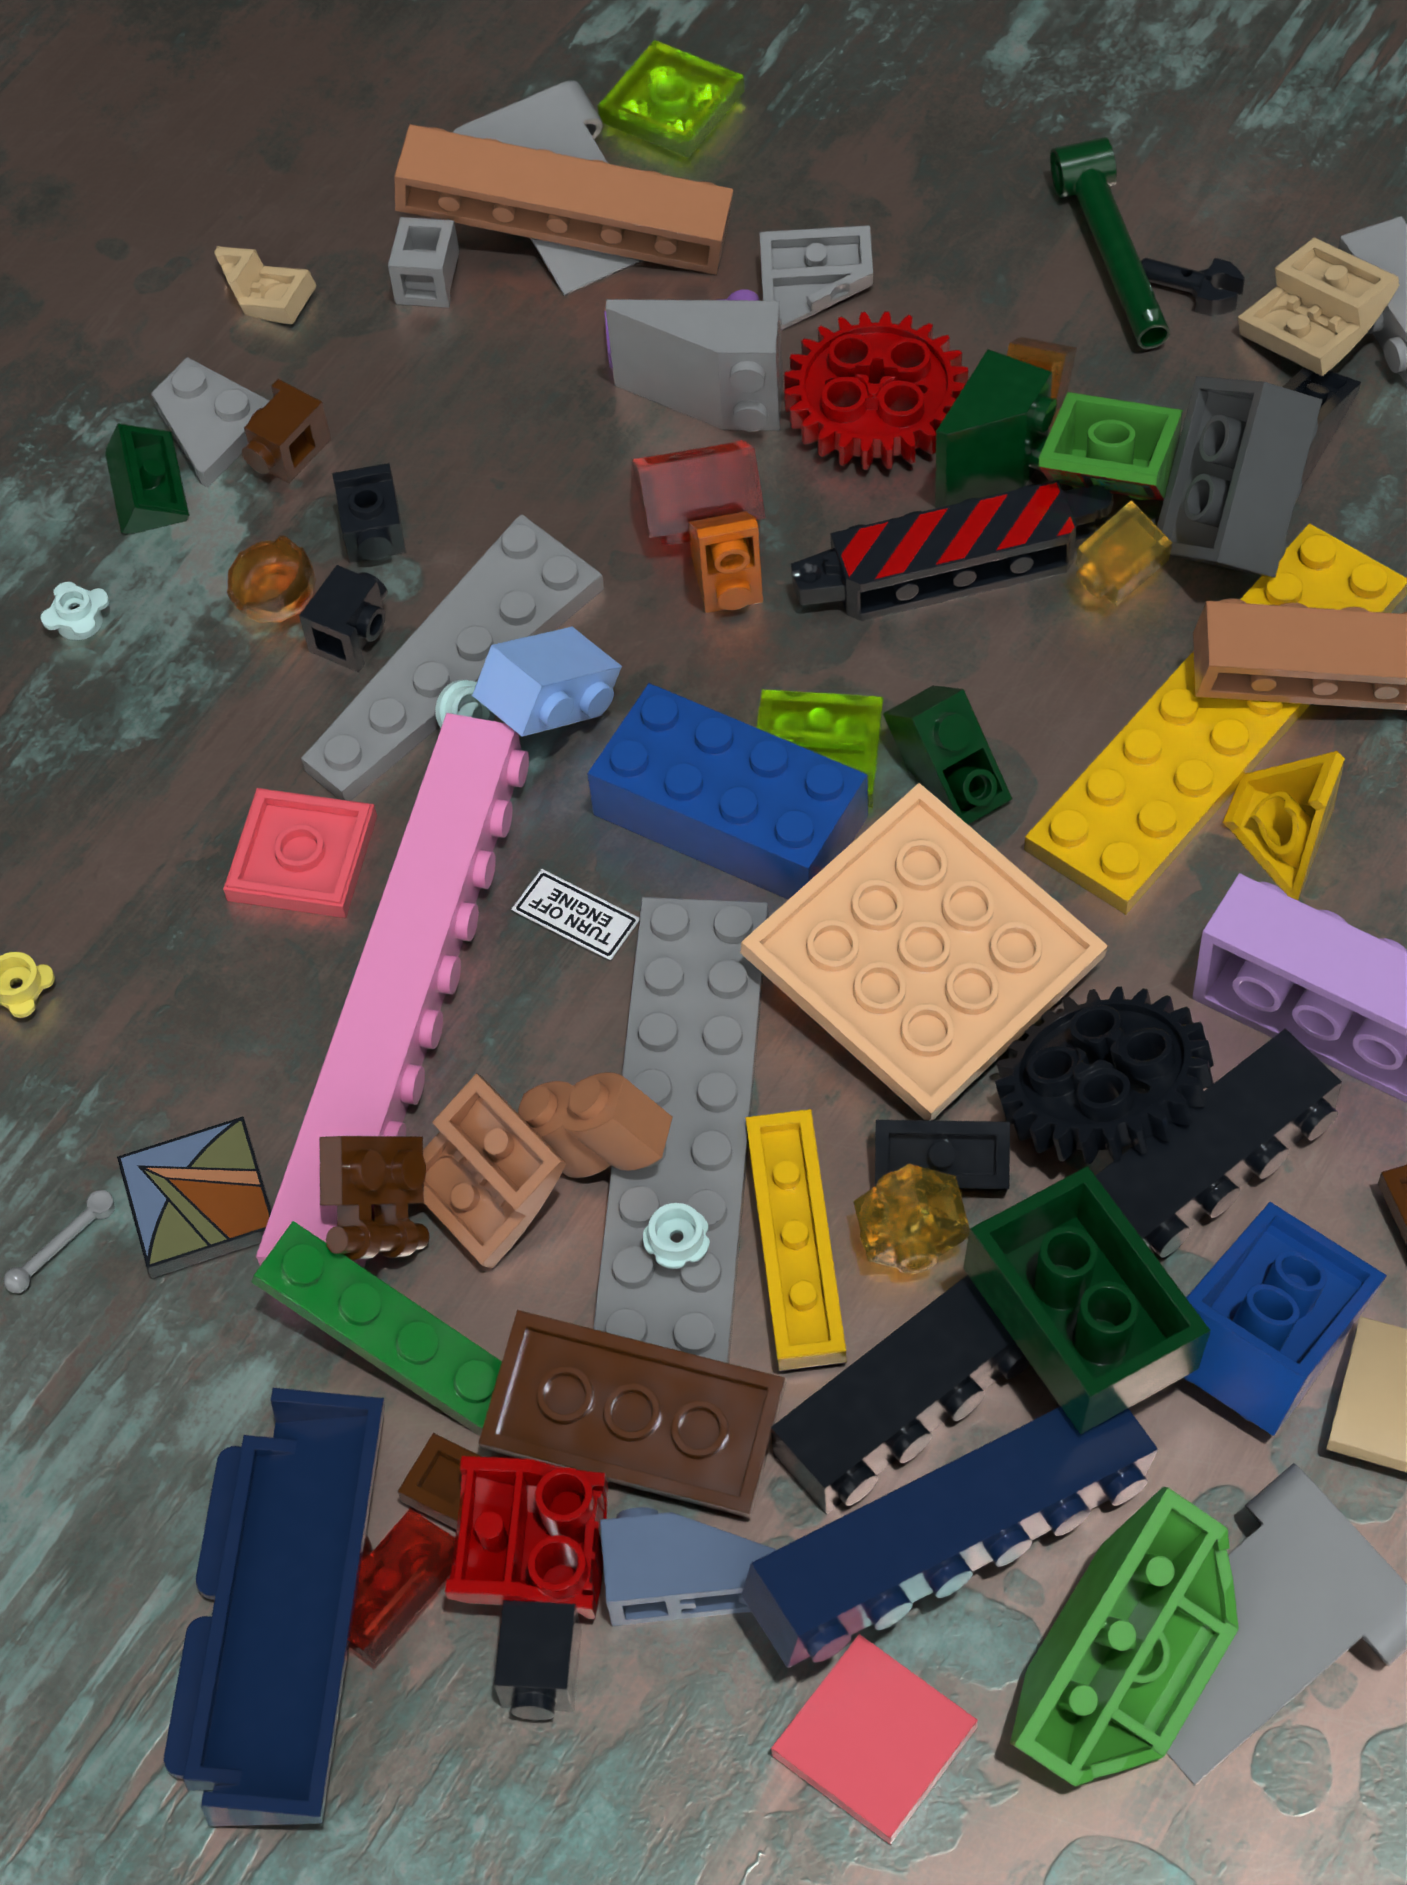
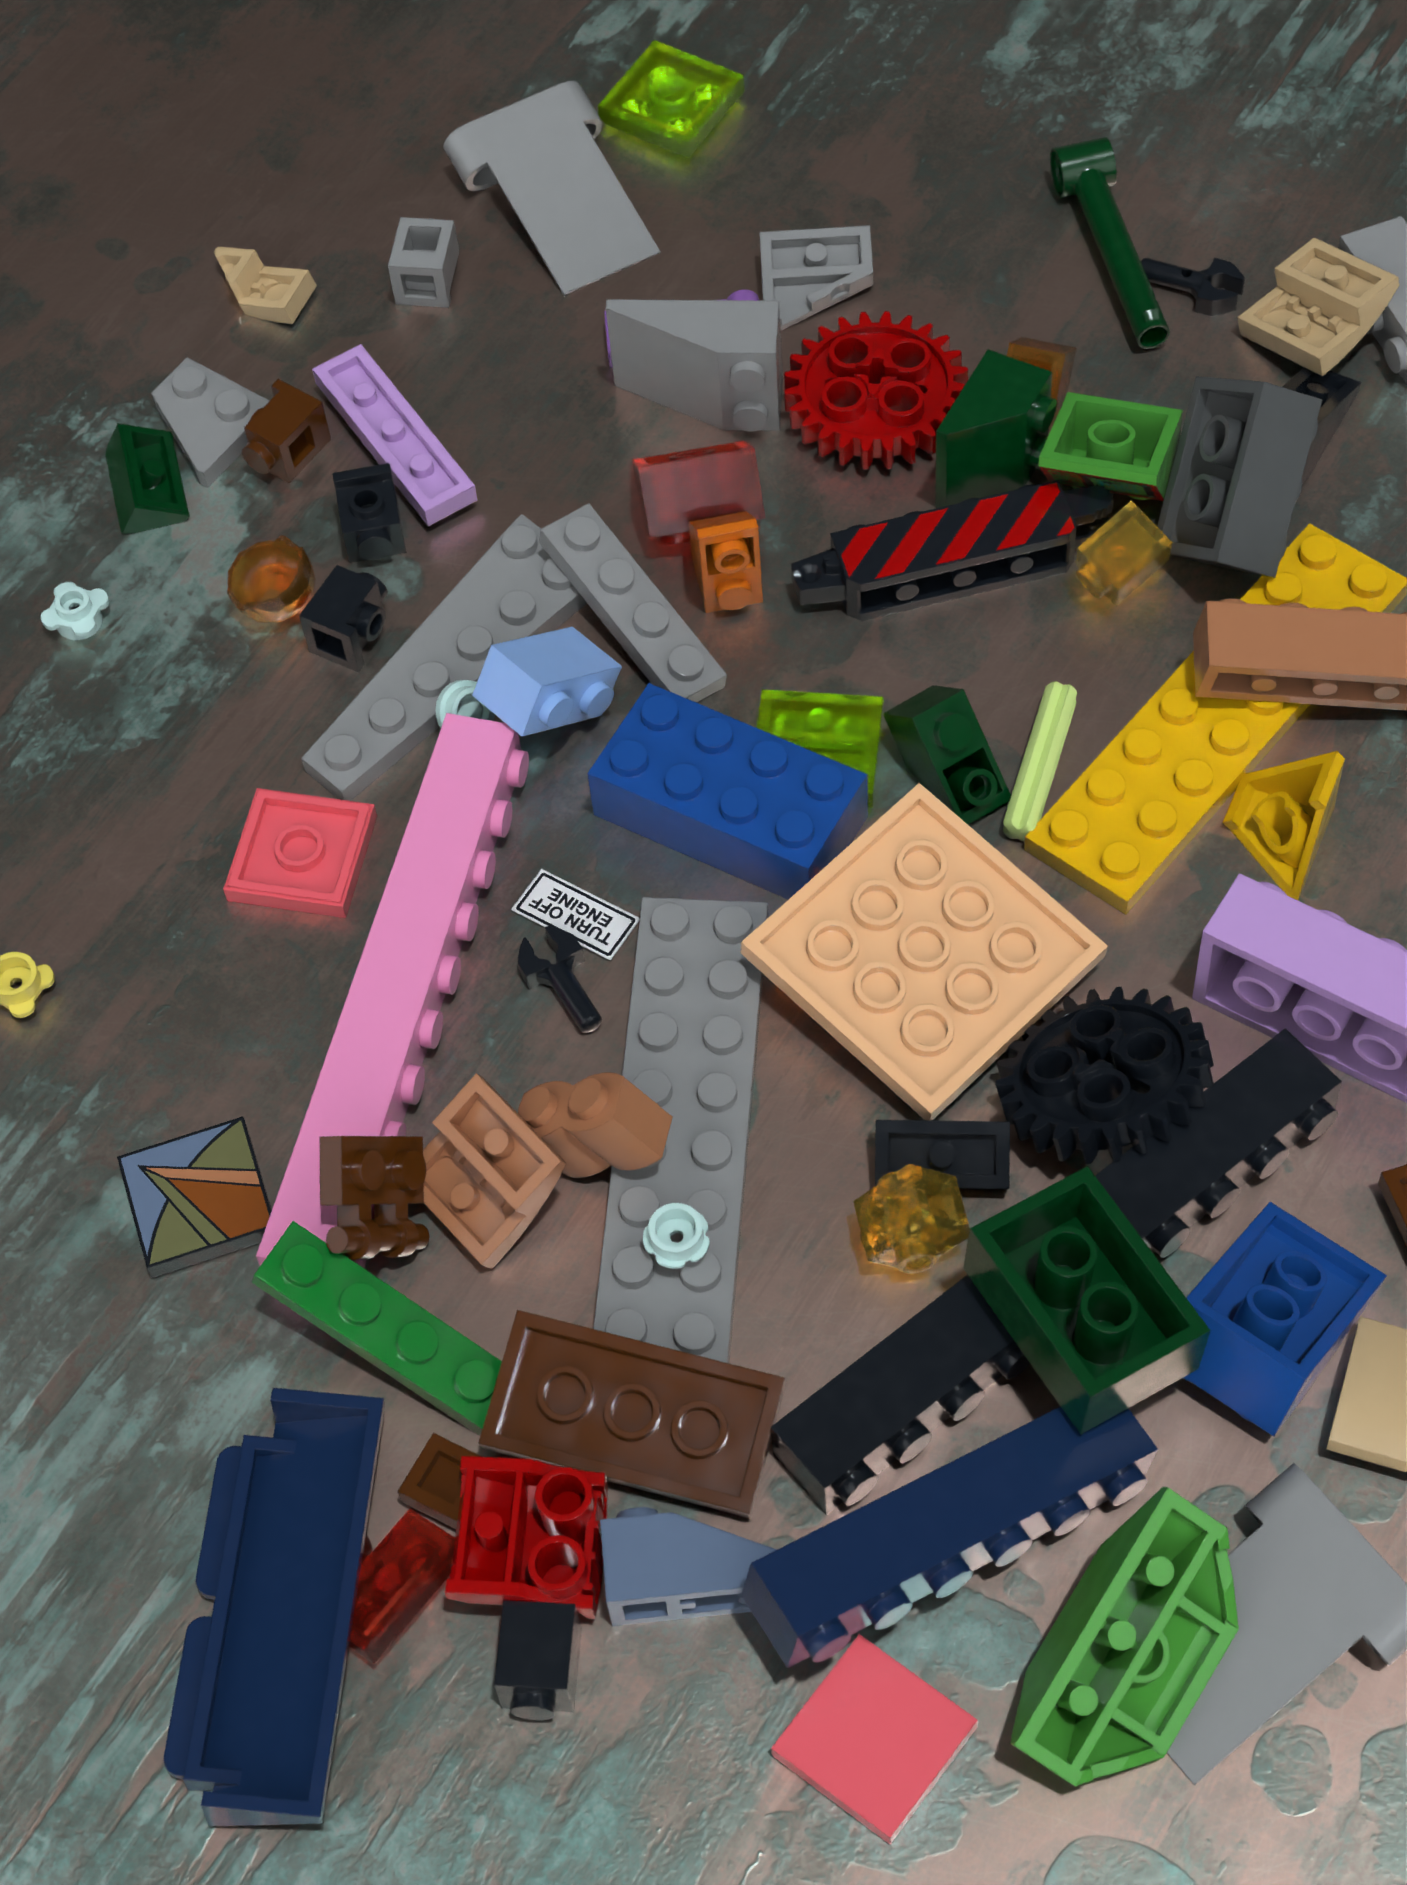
(99, 1205): light grey hinge -> none
(395, 434): none -> lavender plate
(560, 976): none -> black bar
(562, 199): nougat brick -> none
(631, 605): none -> light grey plate
(795, 1240): yellow plate -> none
(1040, 760): none -> yellowish green axle

